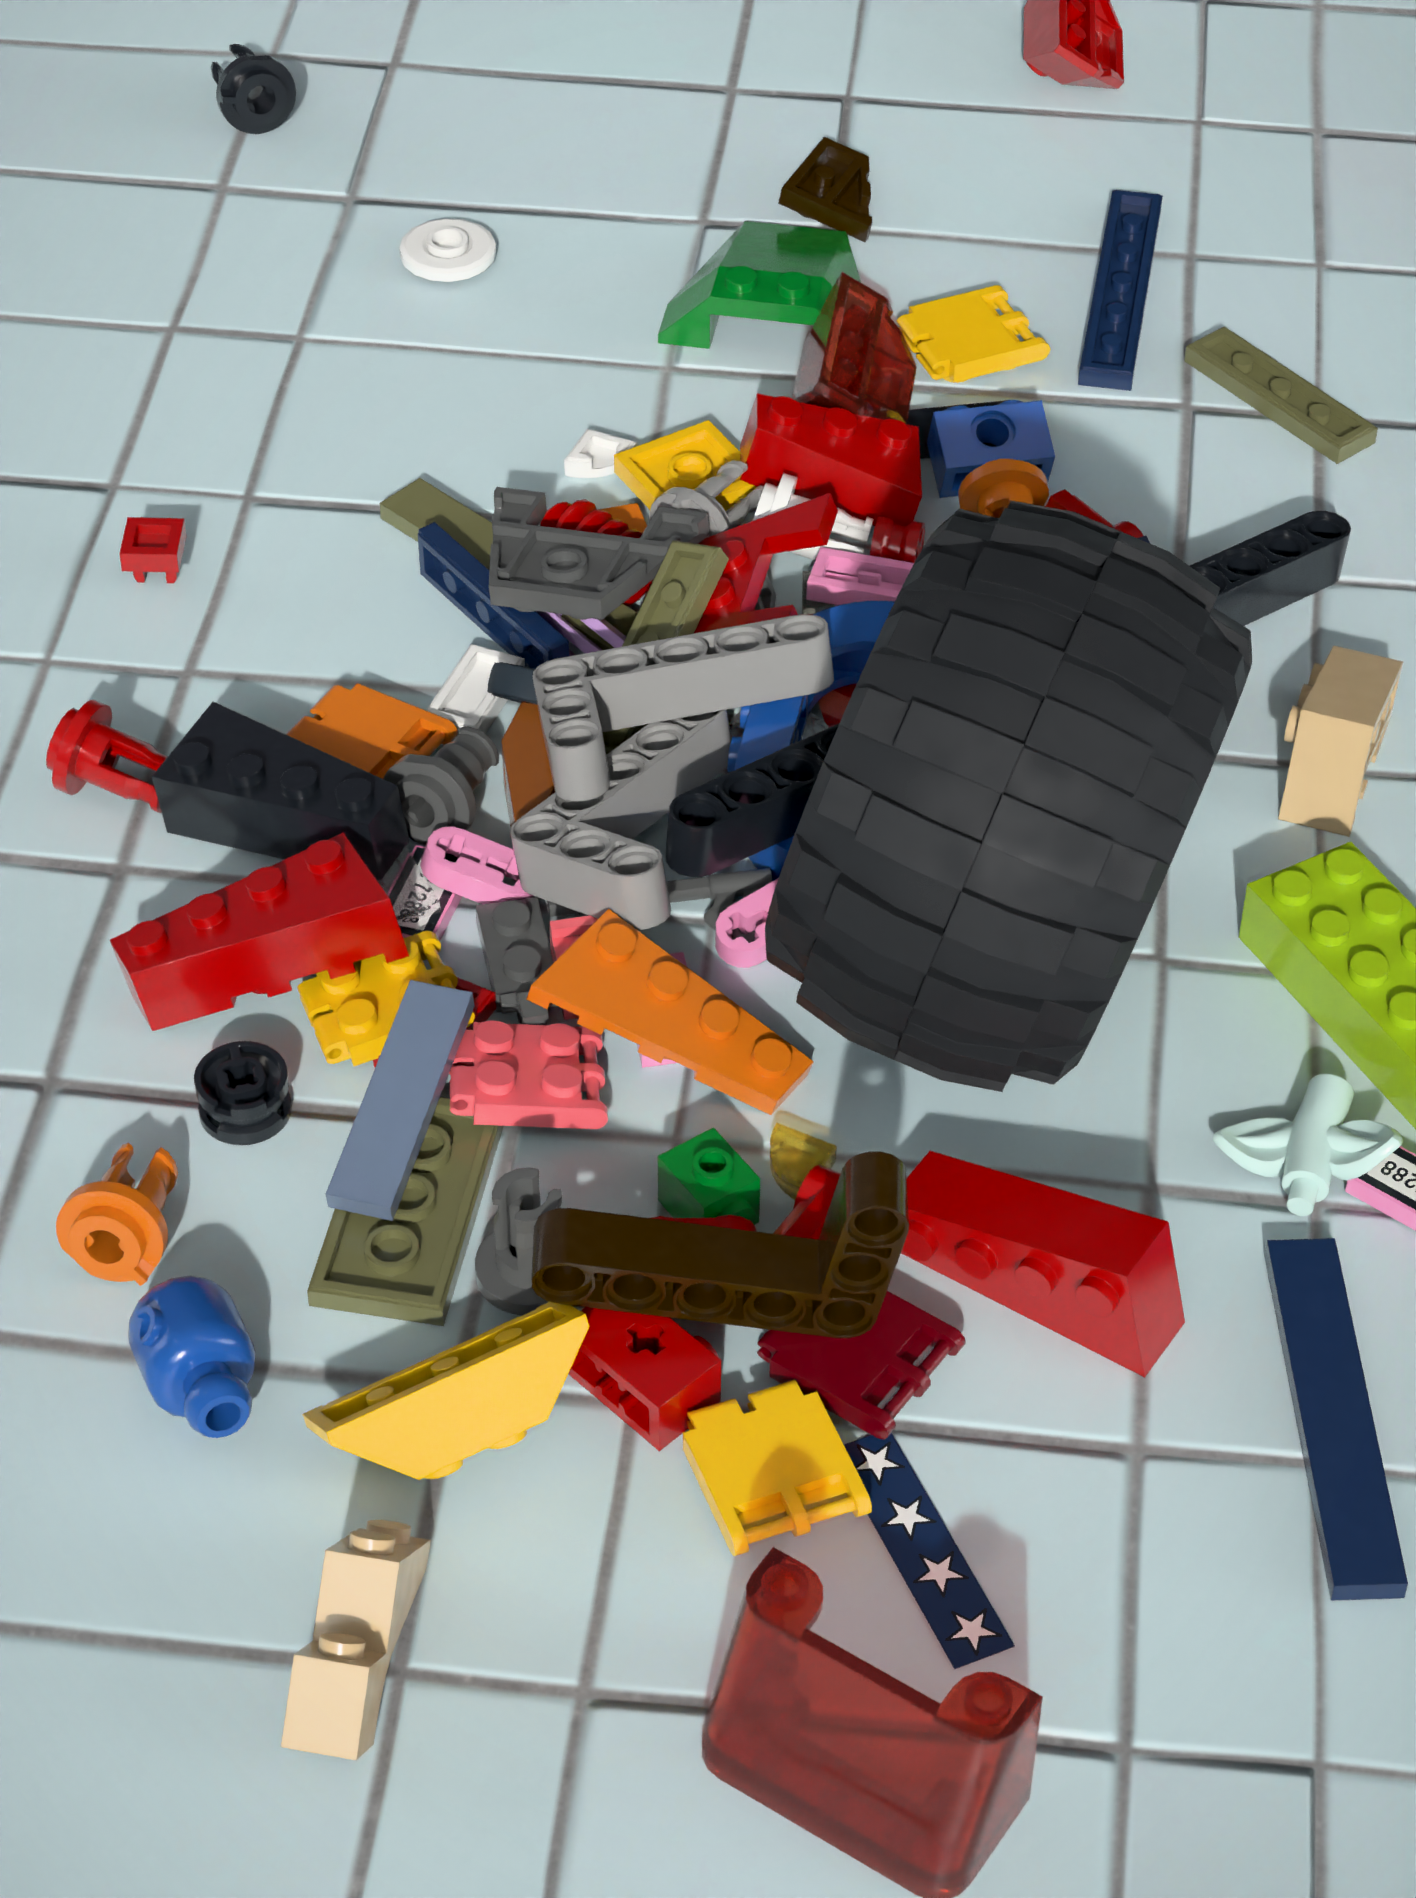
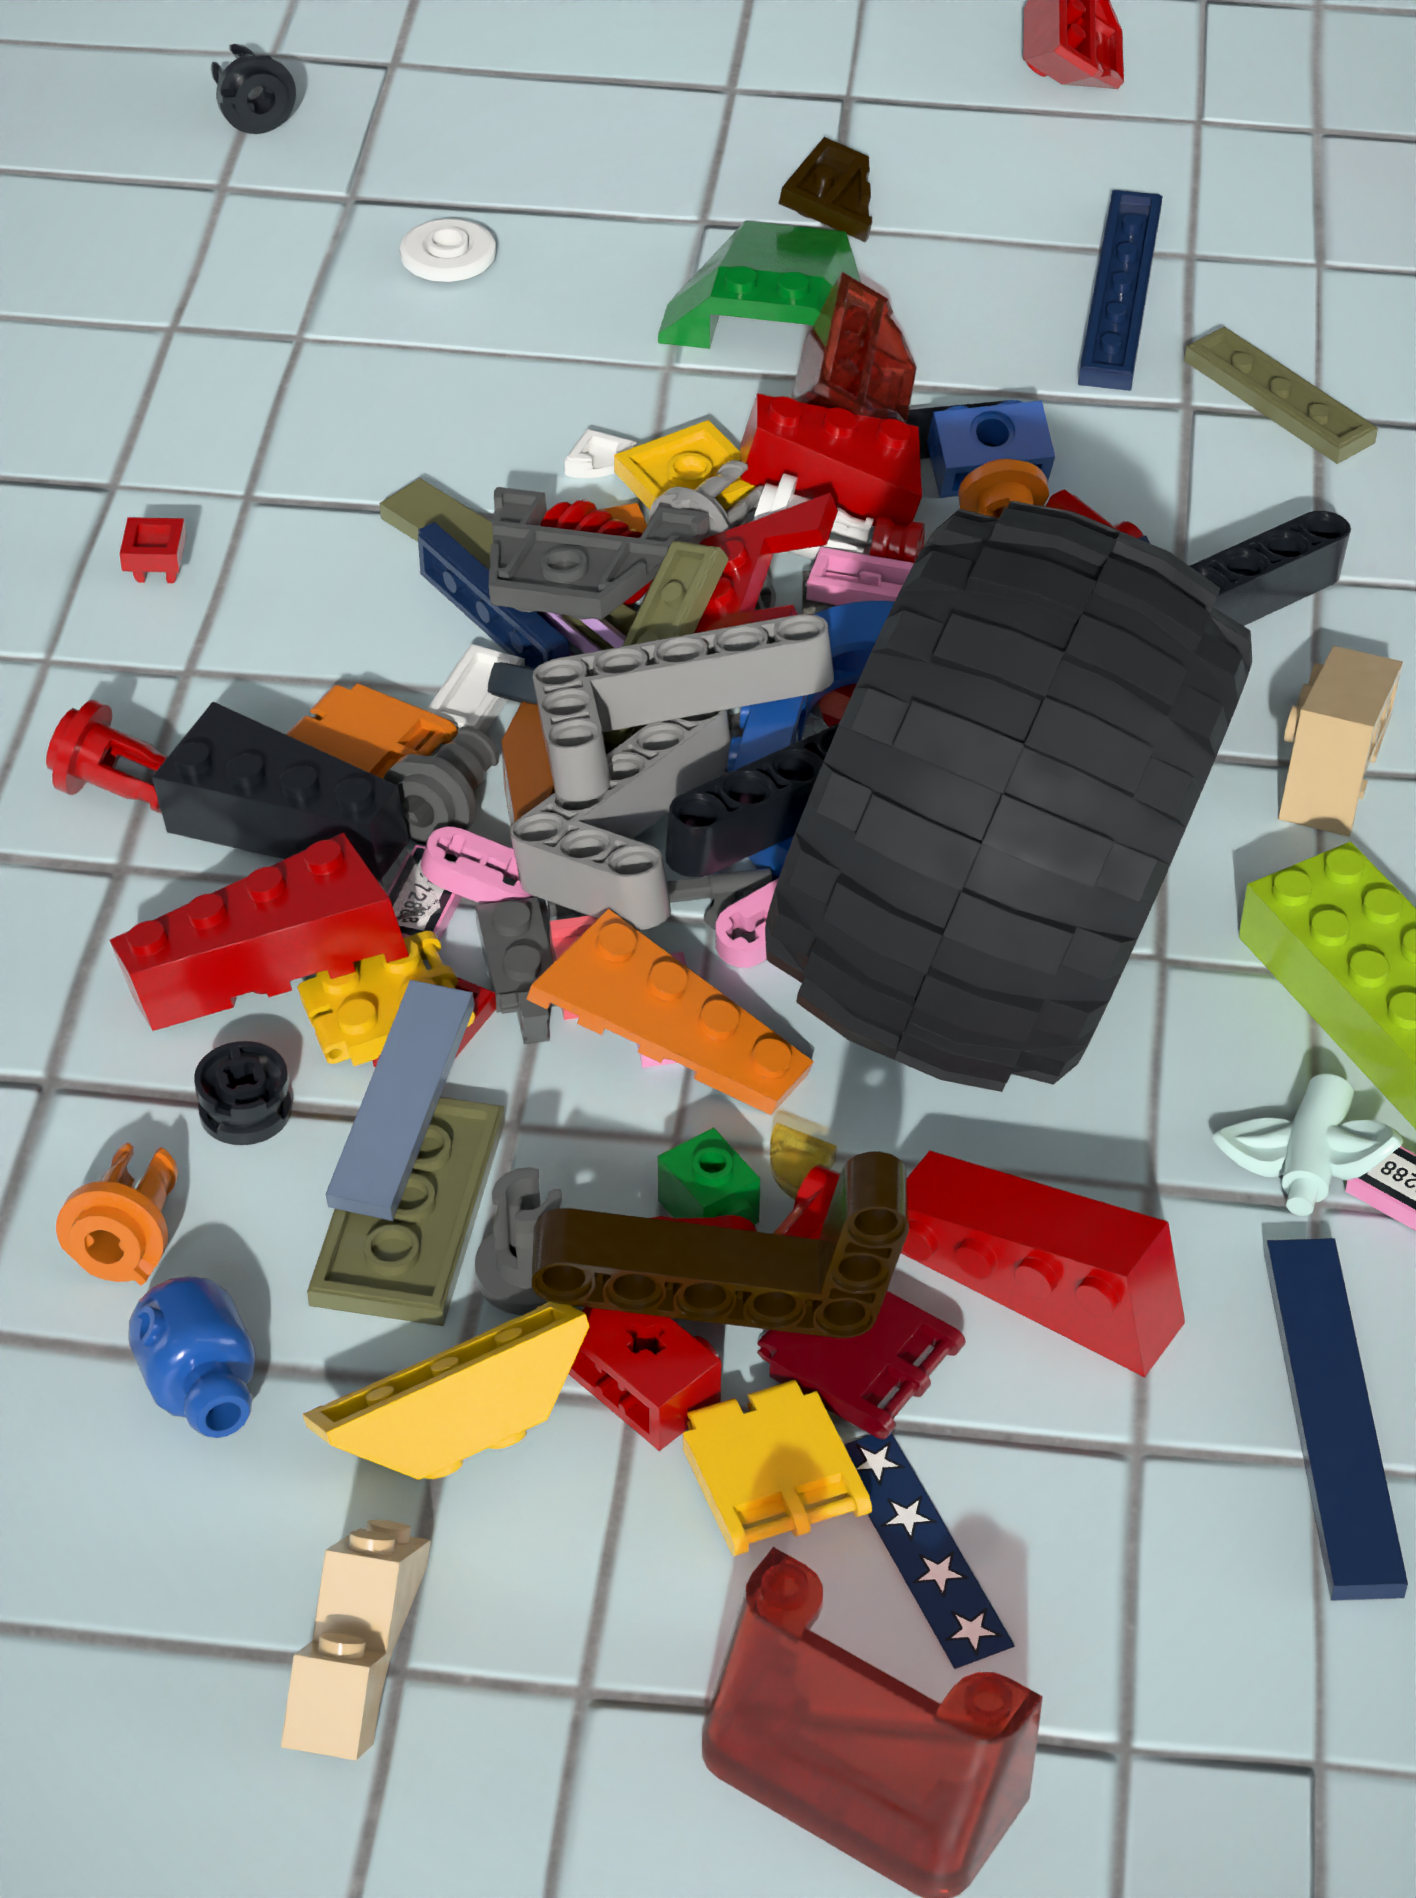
(528, 1076): coral plate -> none
(967, 336): yellow plate -> none

